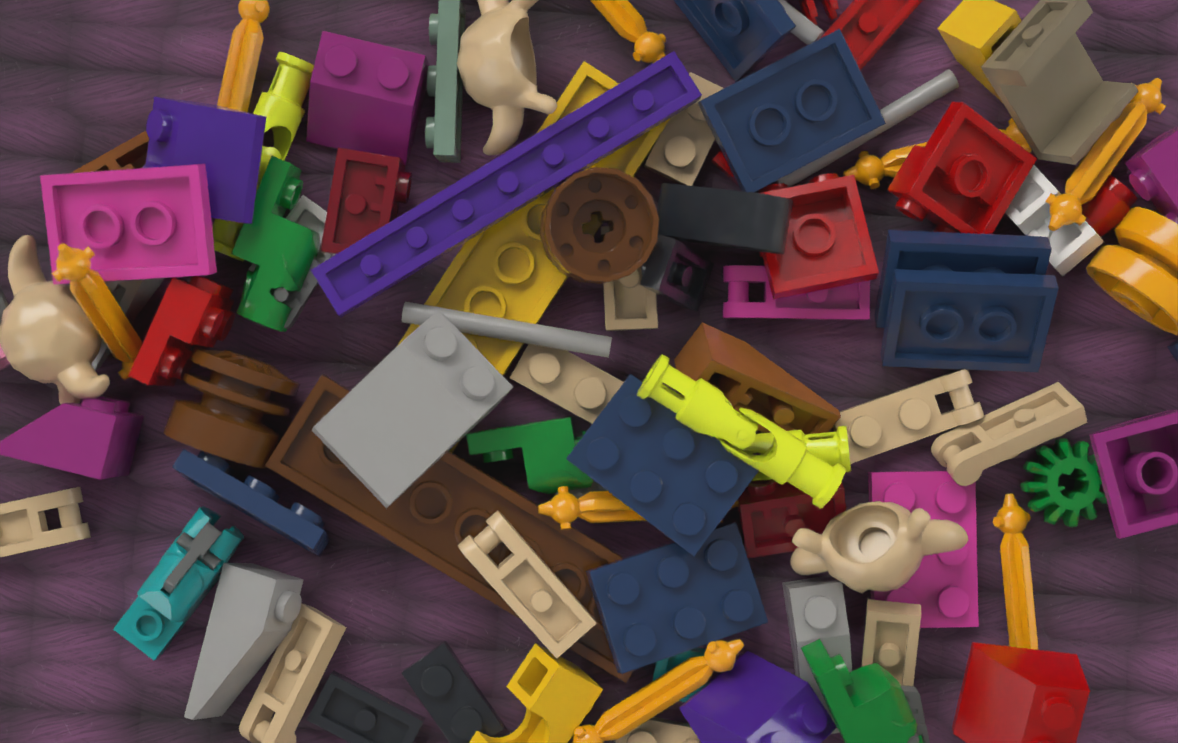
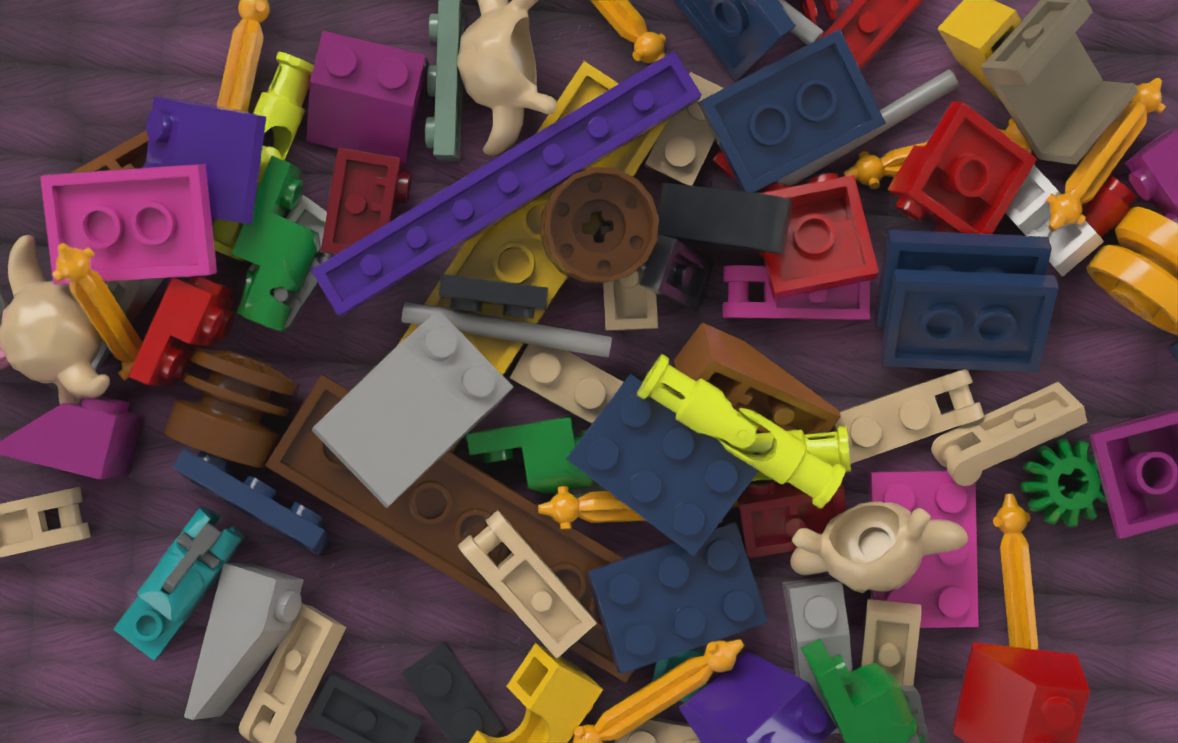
(470, 293): none -> black plate

